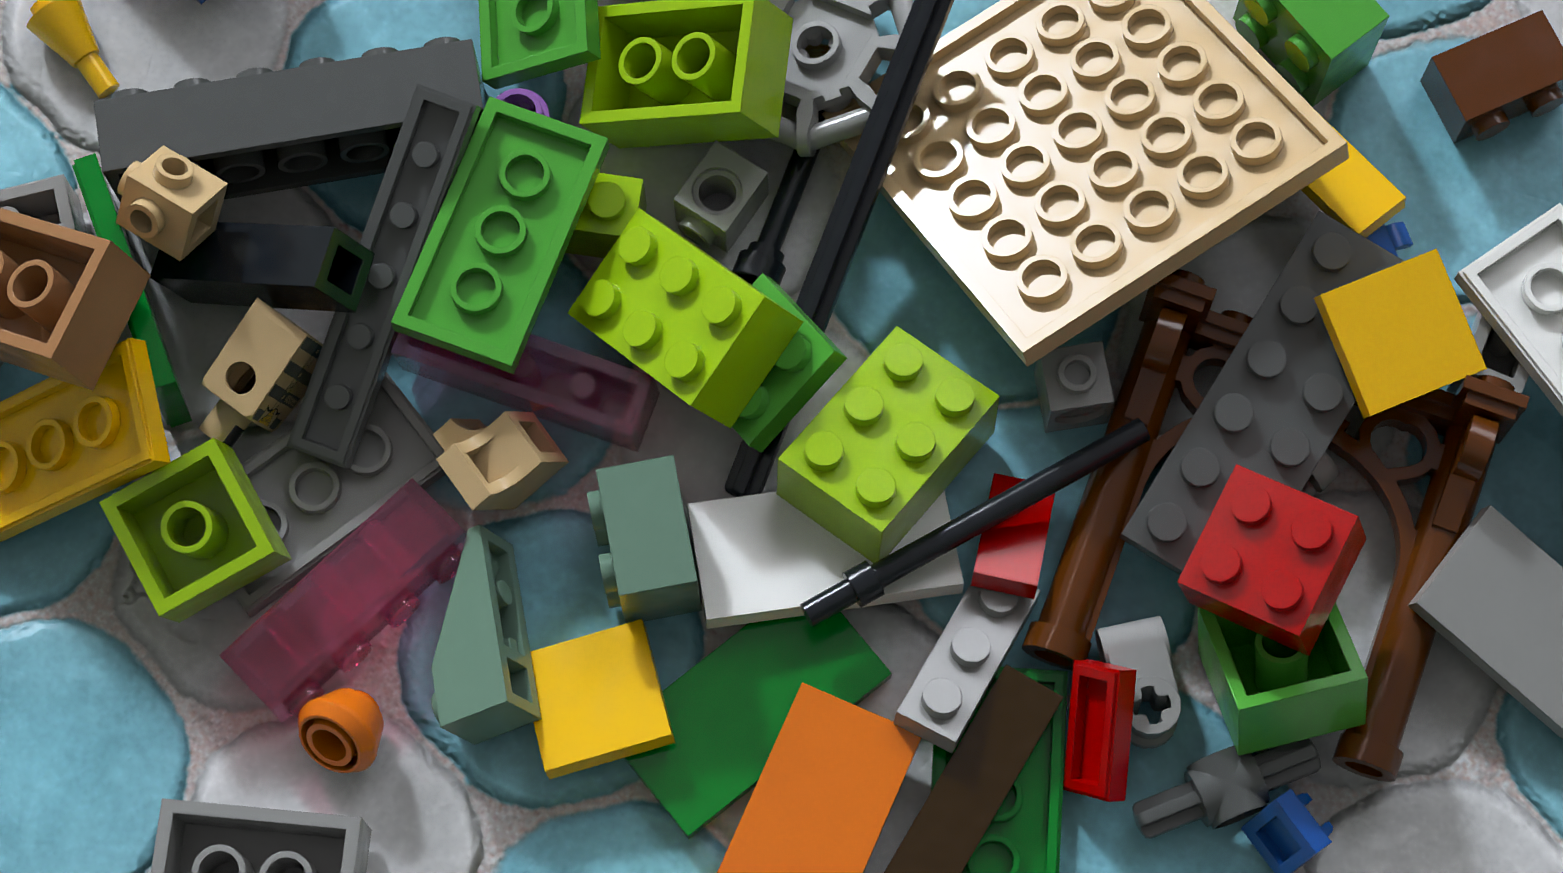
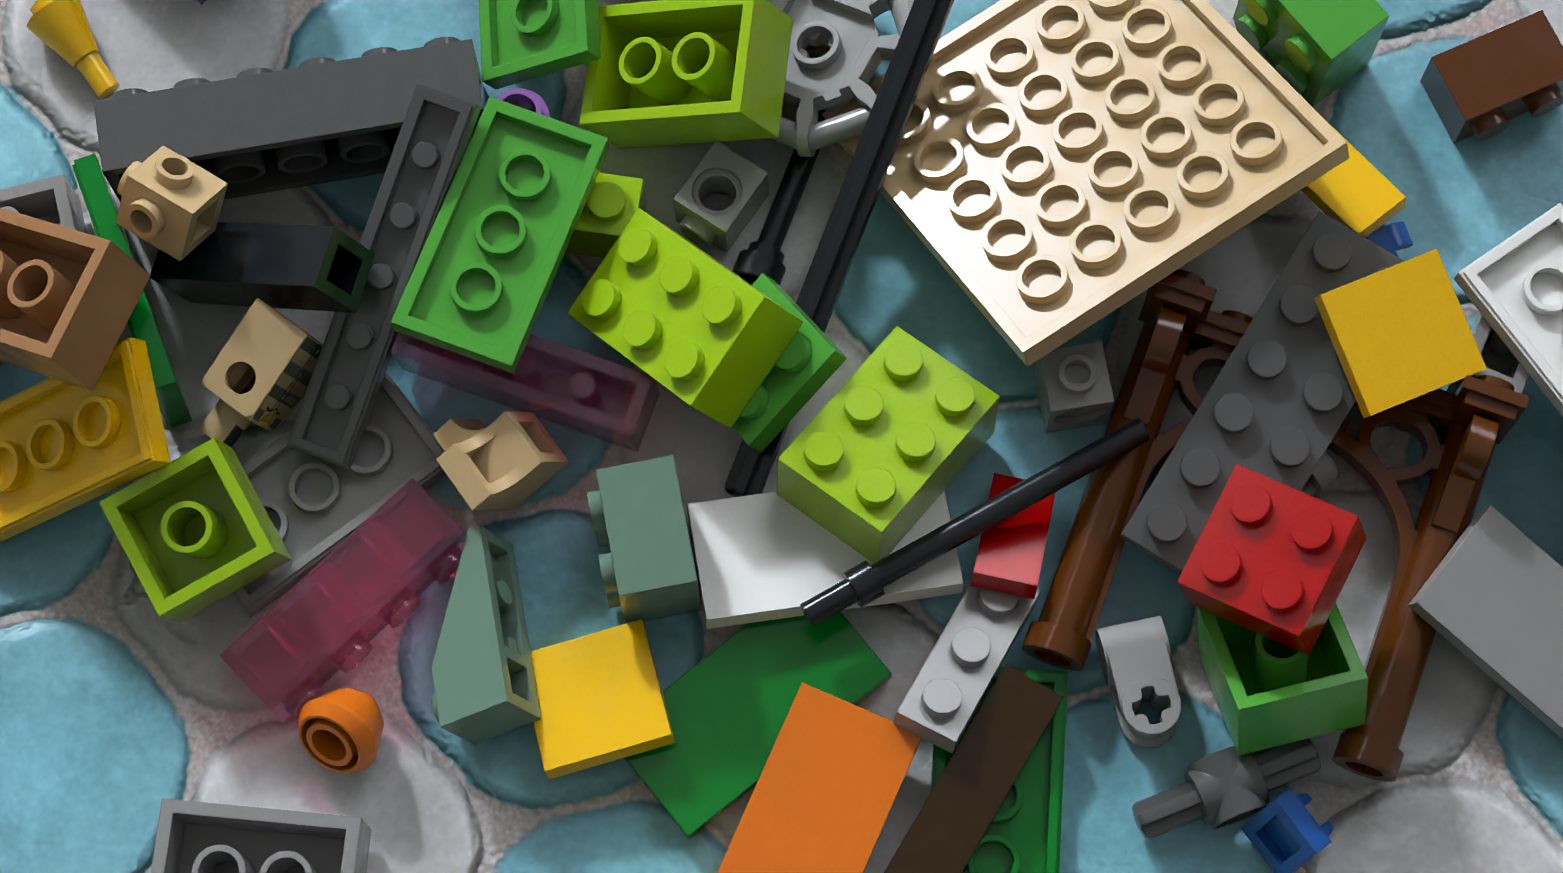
(1099, 730): red tile -> none

